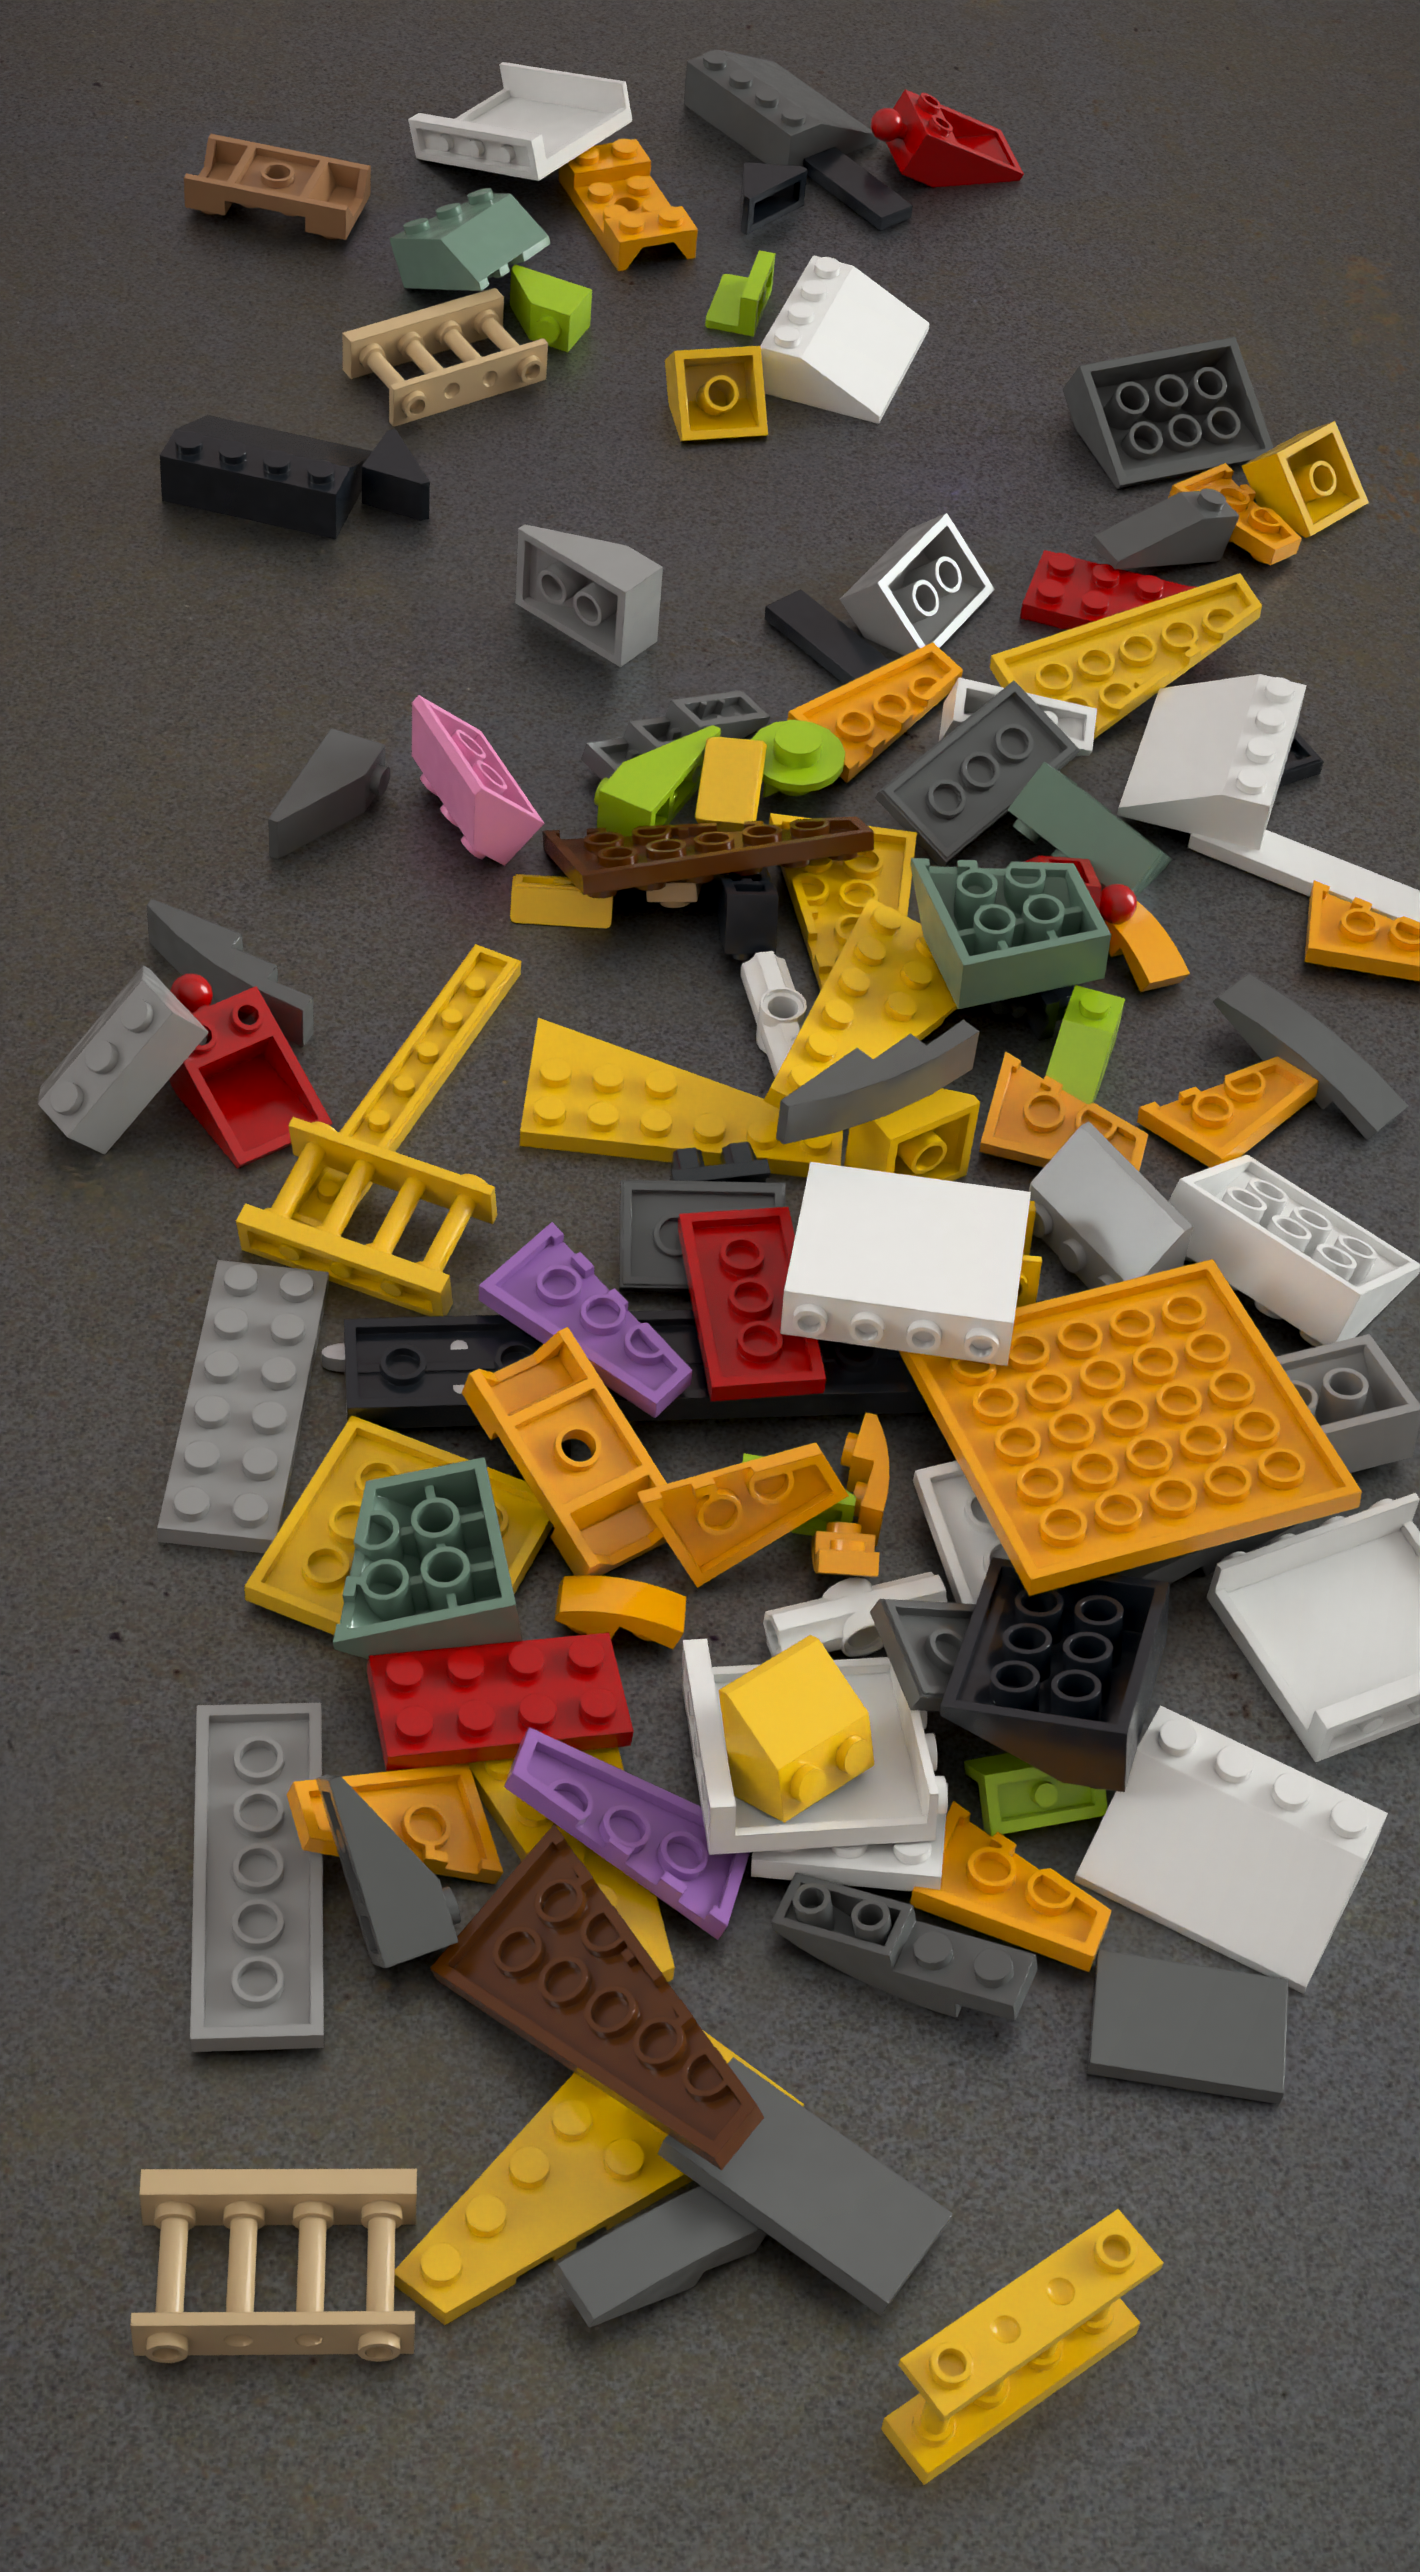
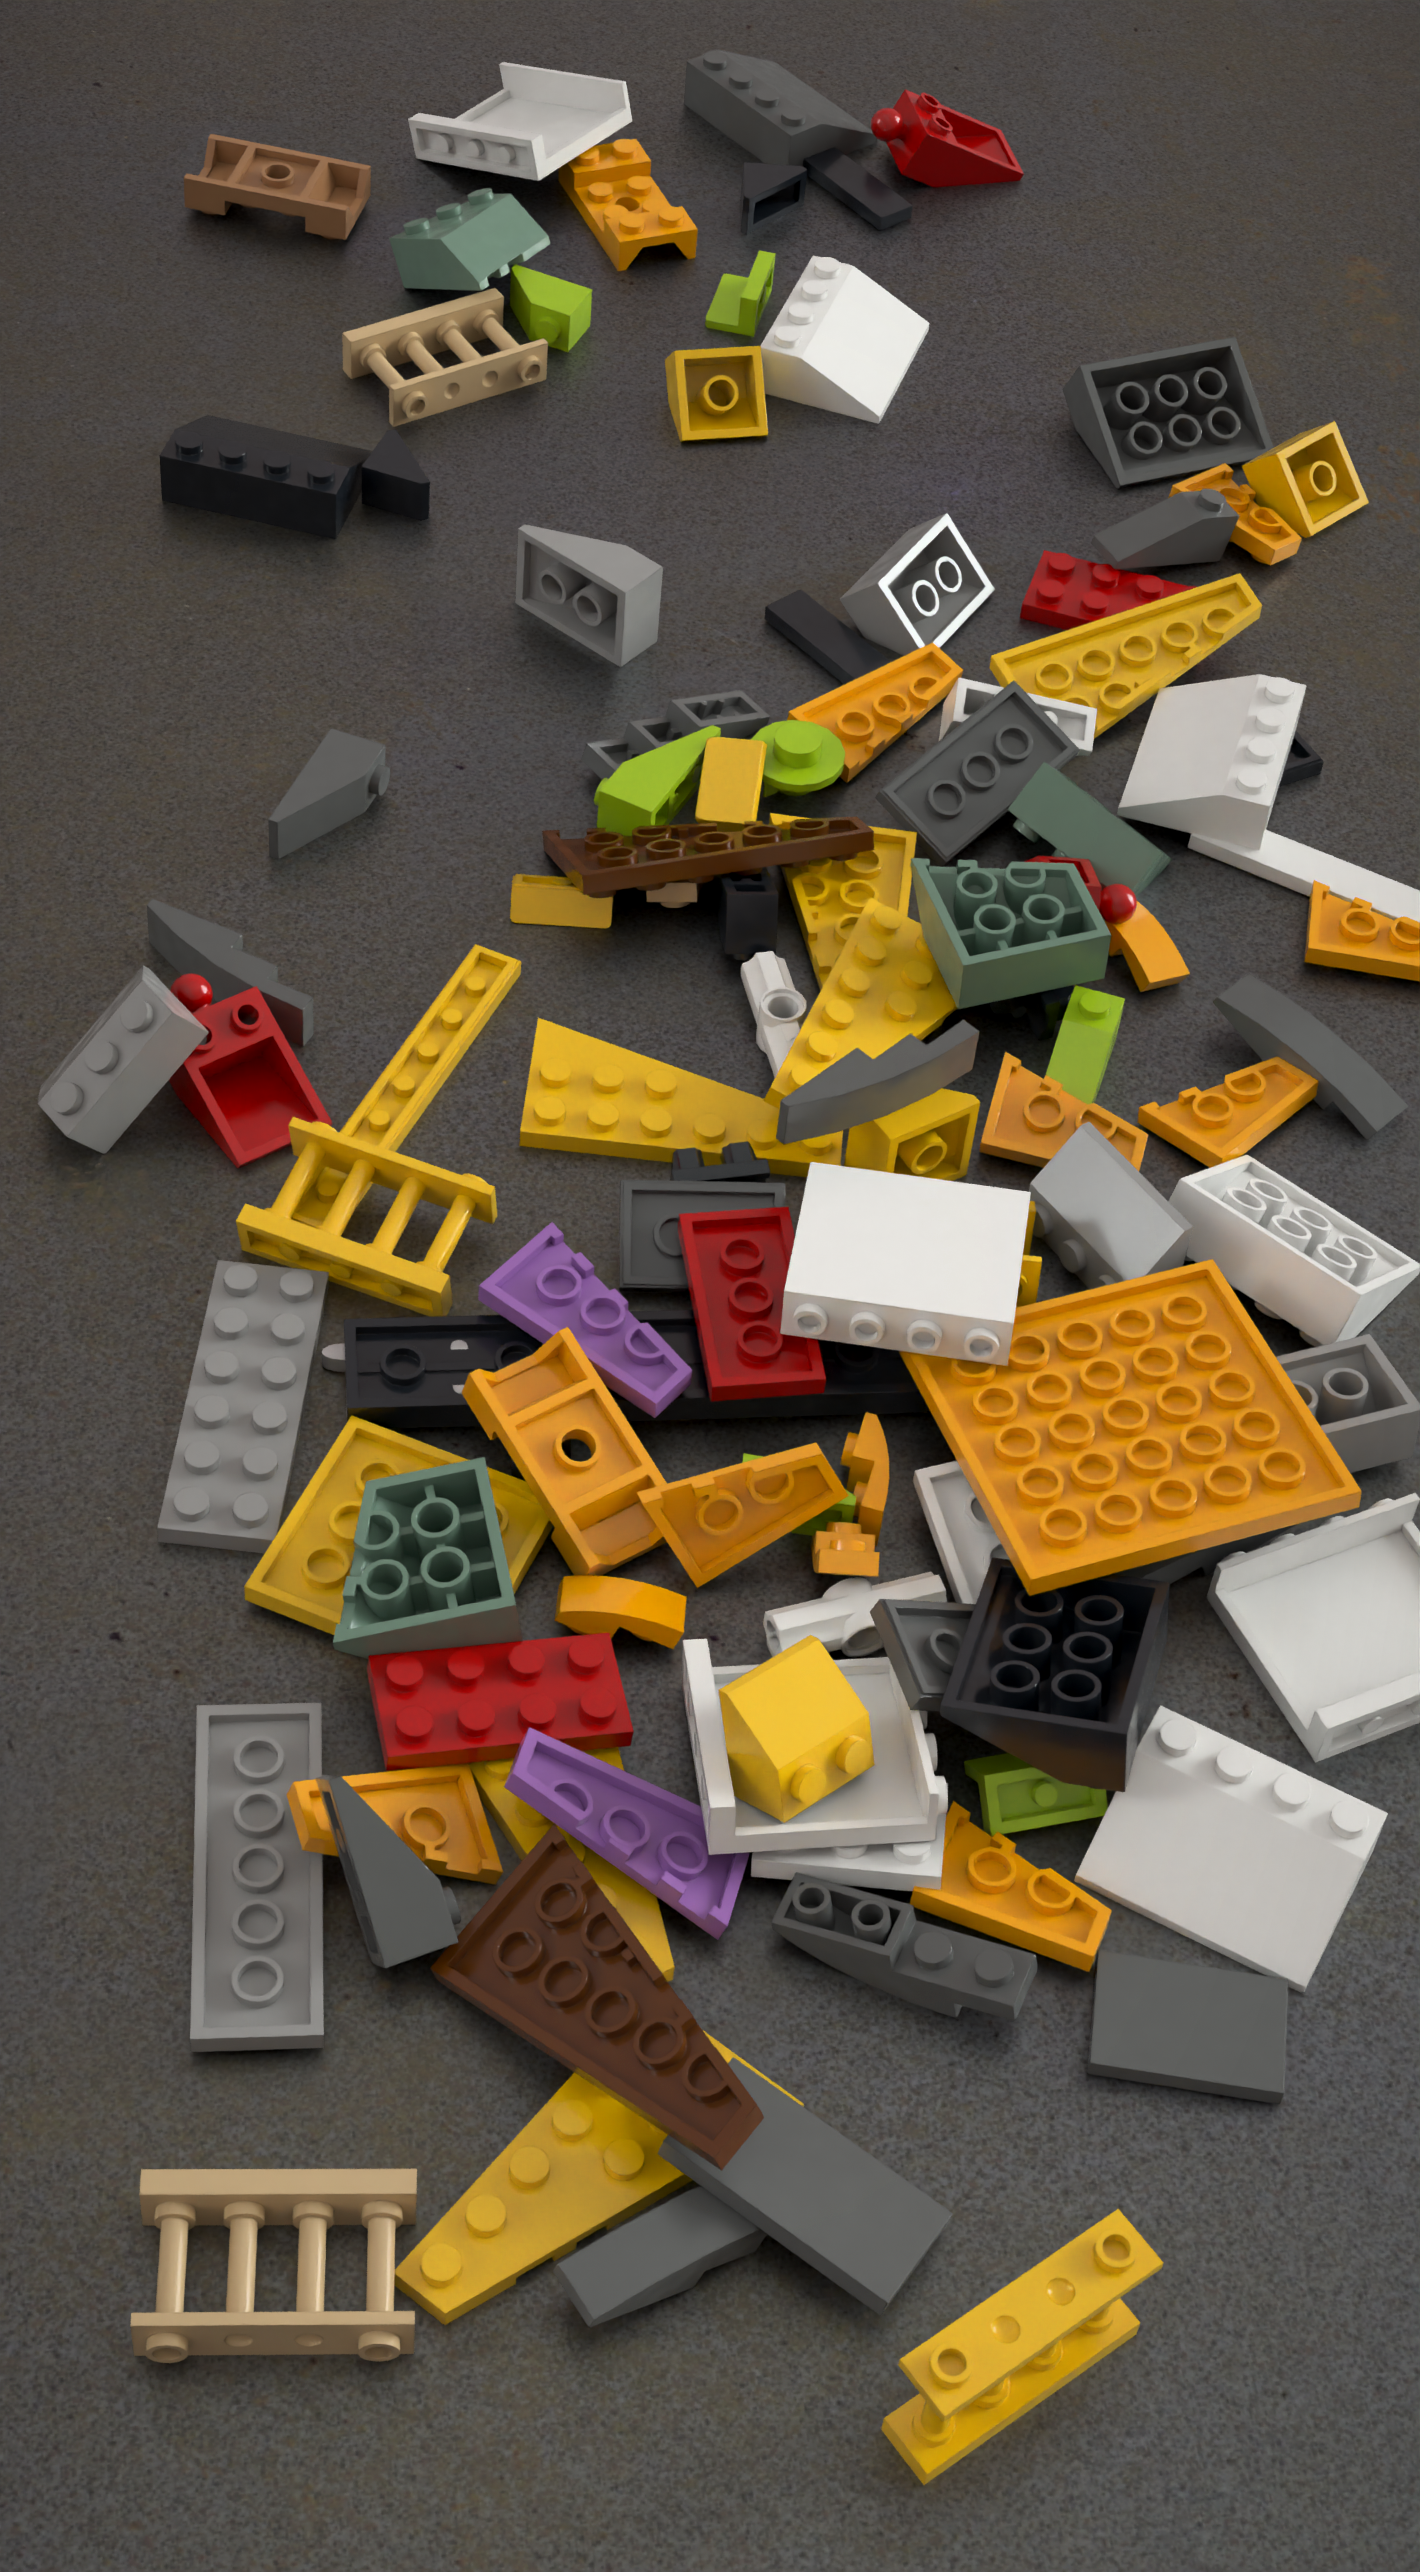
(471, 783): bright pink slope -> none

